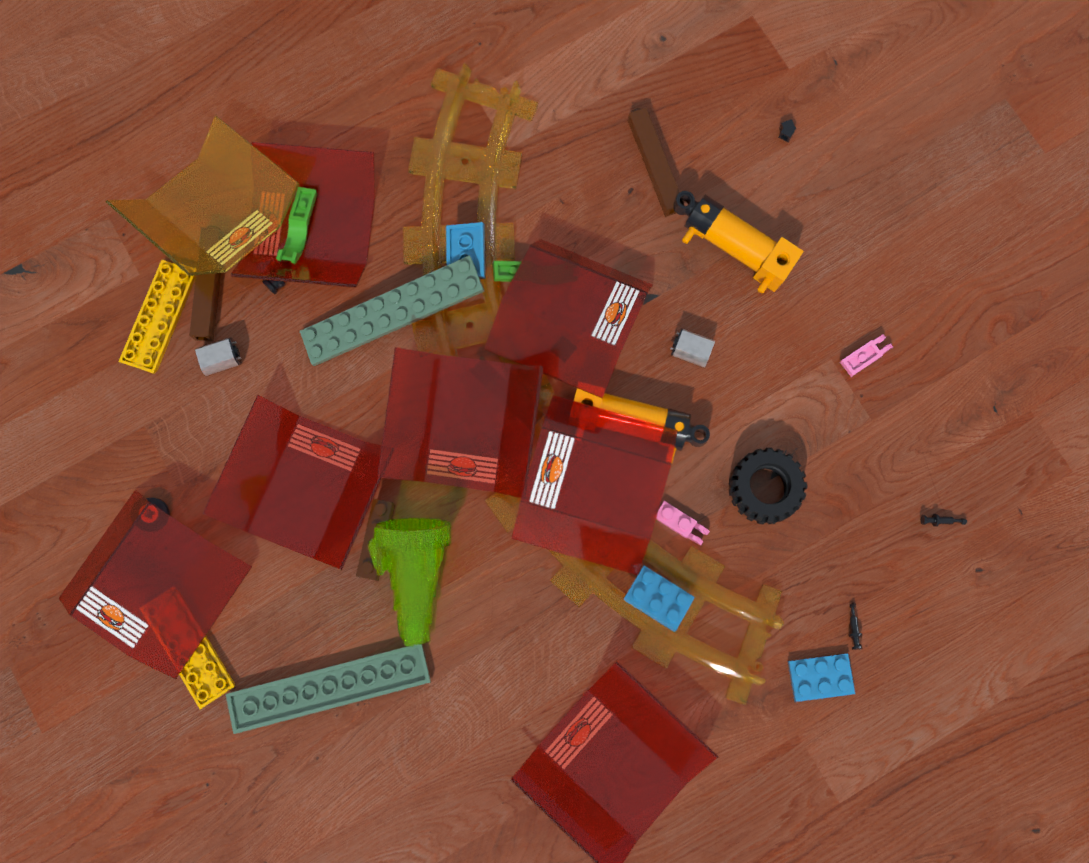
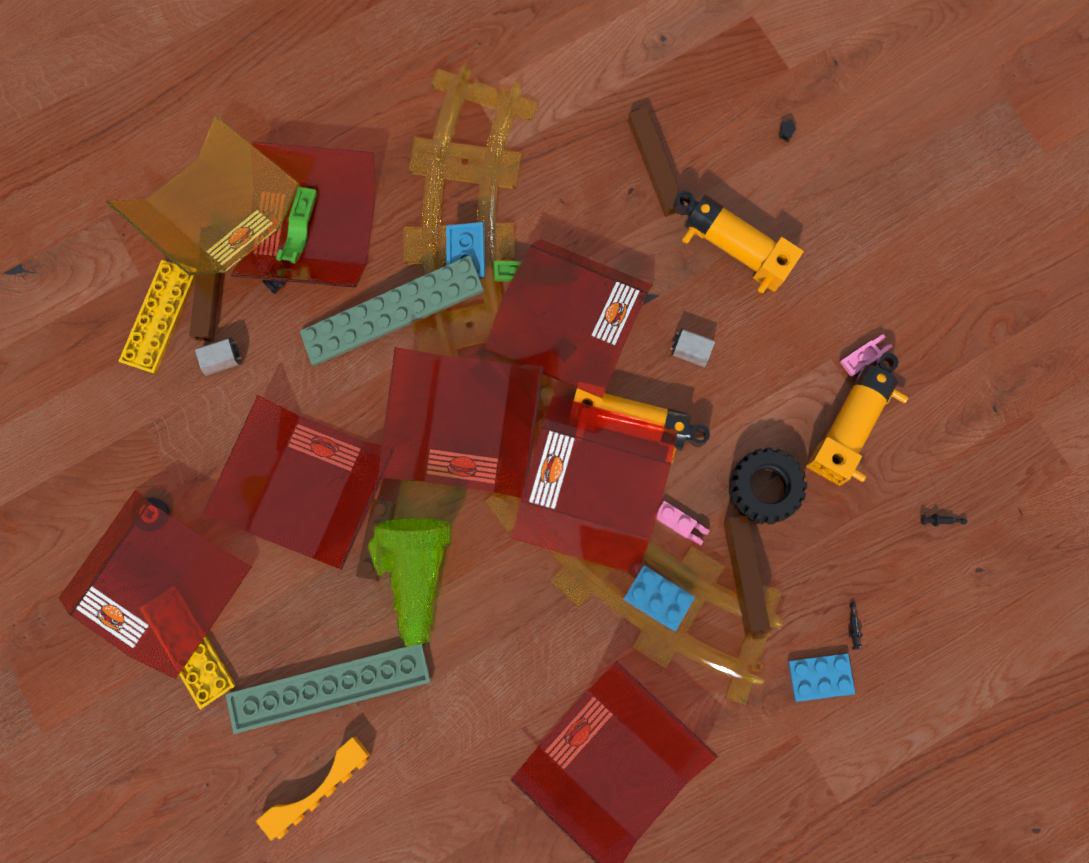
(281, 816): none -> light orange arch
(747, 577): none -> reddish brown brick
(855, 422): none -> light orange piece

